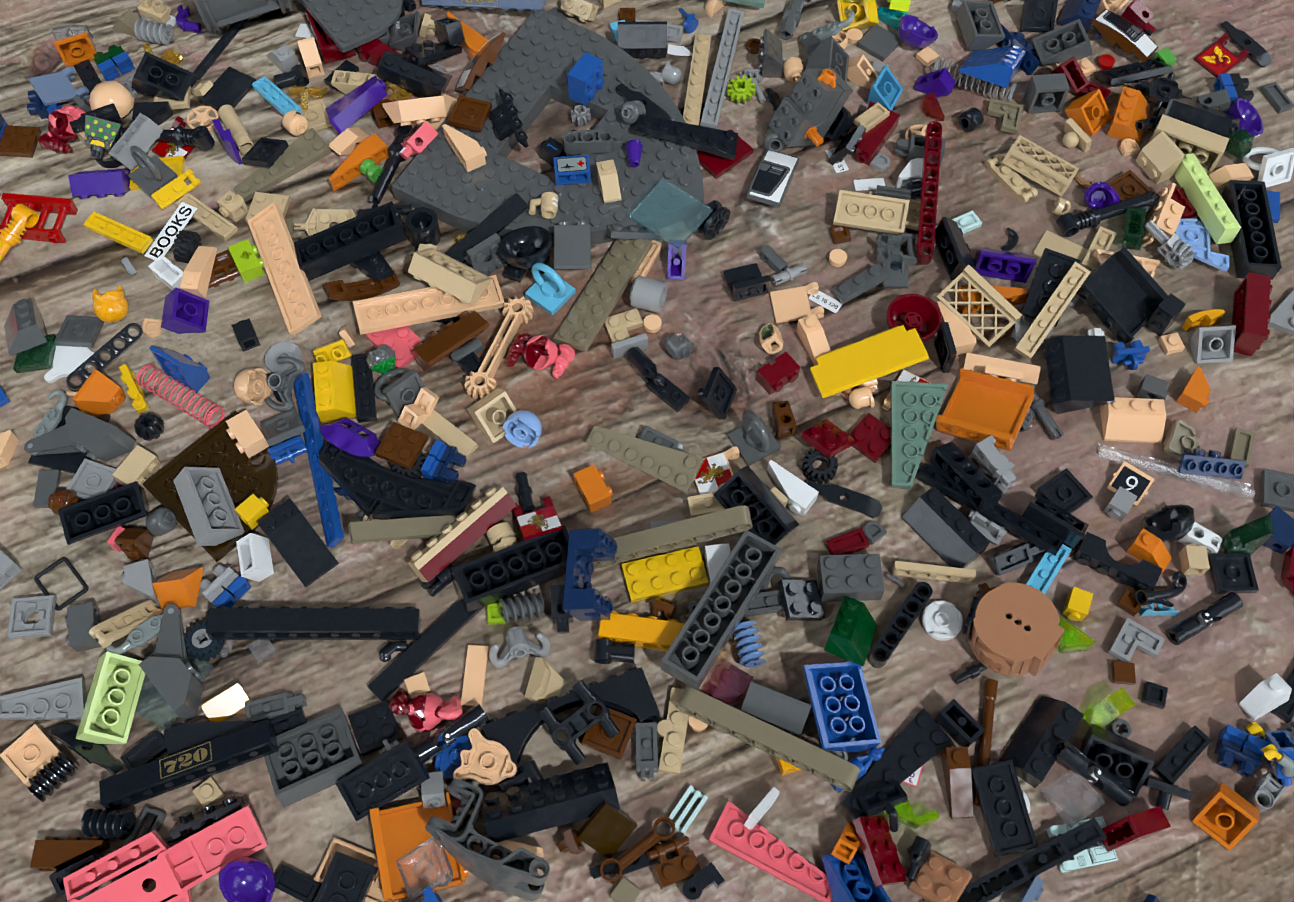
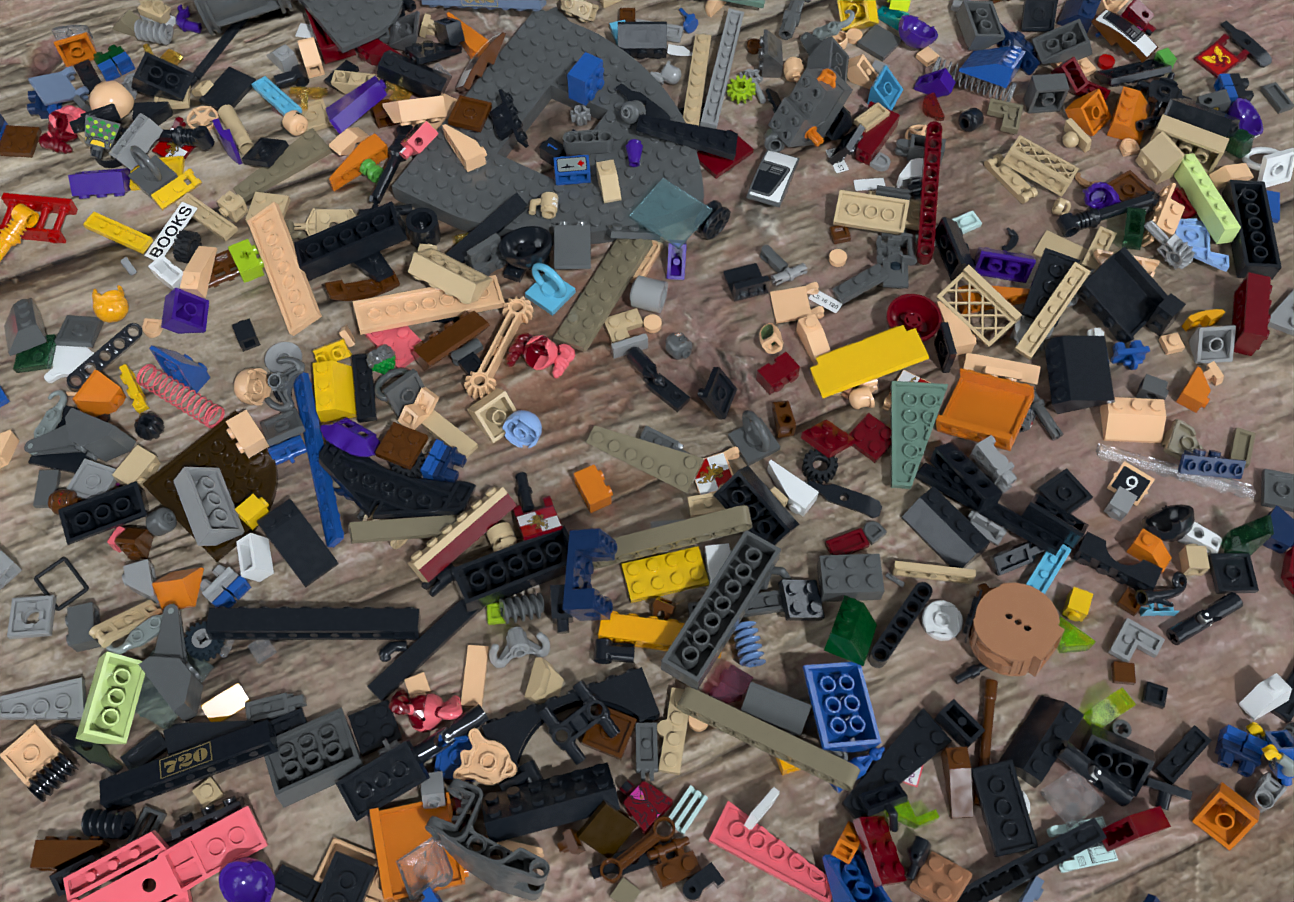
(644, 804): none -> dark red torso
(1213, 374): none -> light nougat tile

